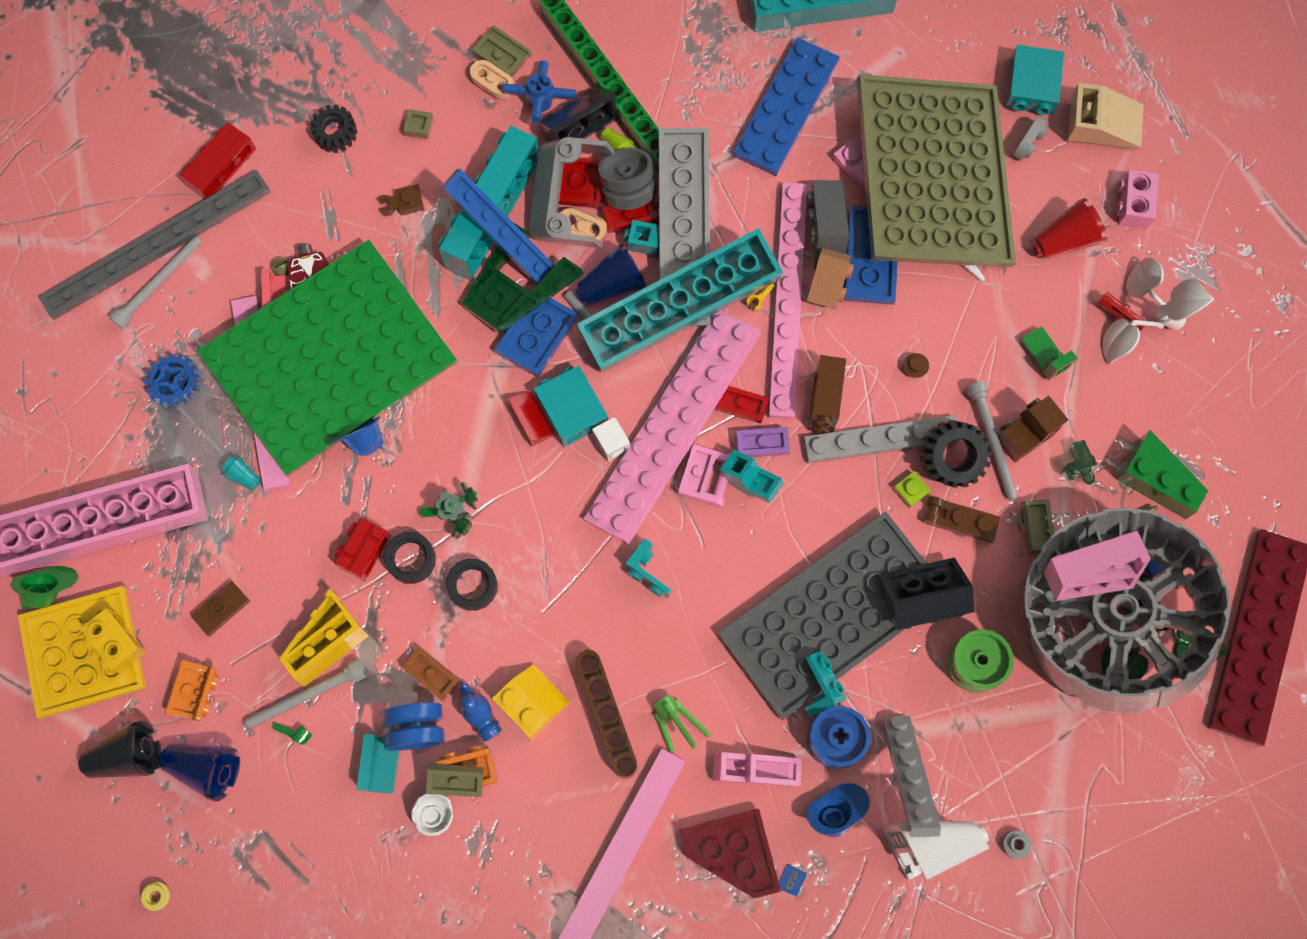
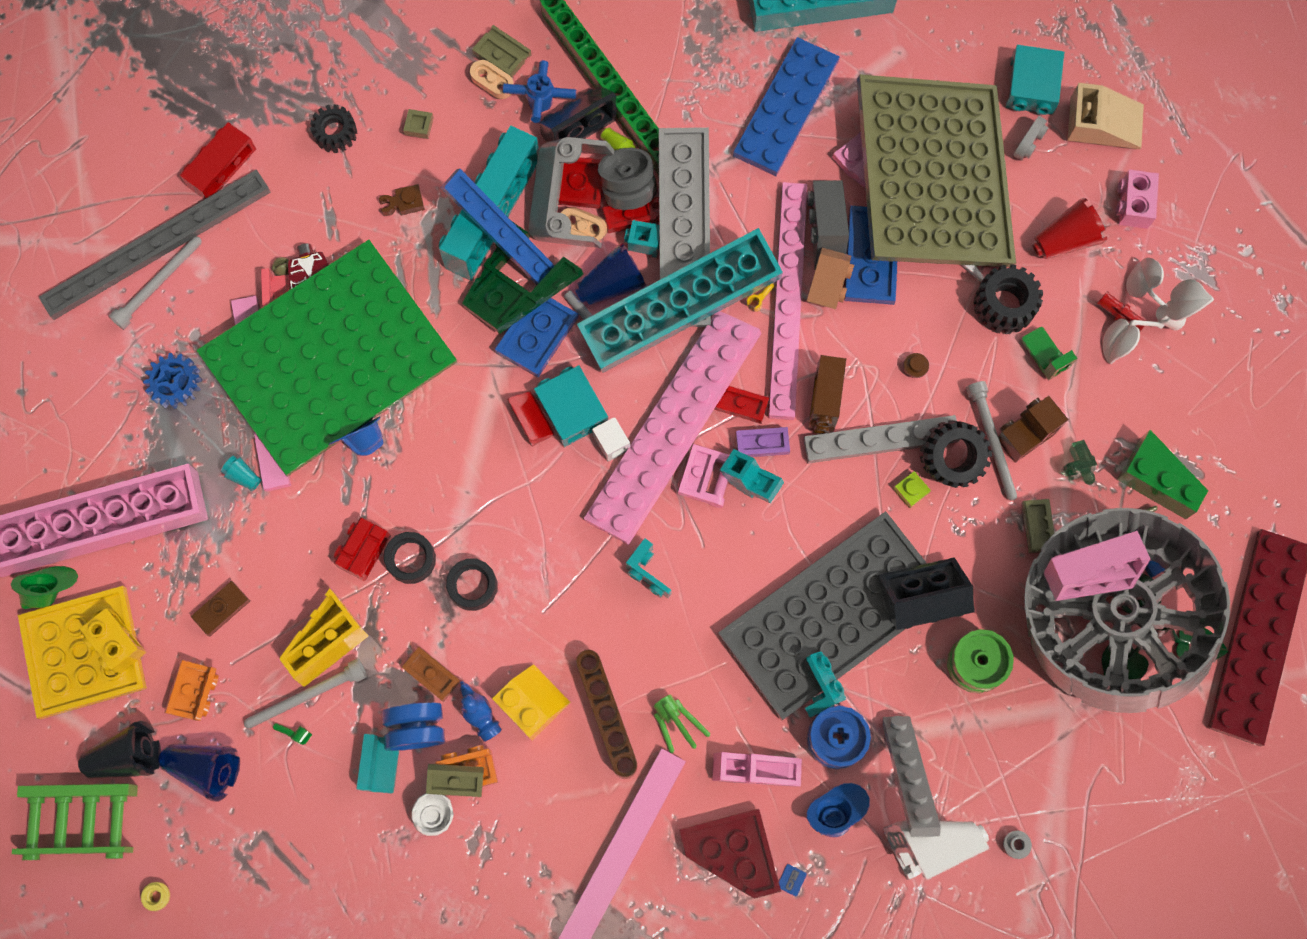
(63, 796): none -> bright green fence
(450, 506): plant -> none
(962, 520): reddish brown plate -> none
(1016, 282): none -> black tyre

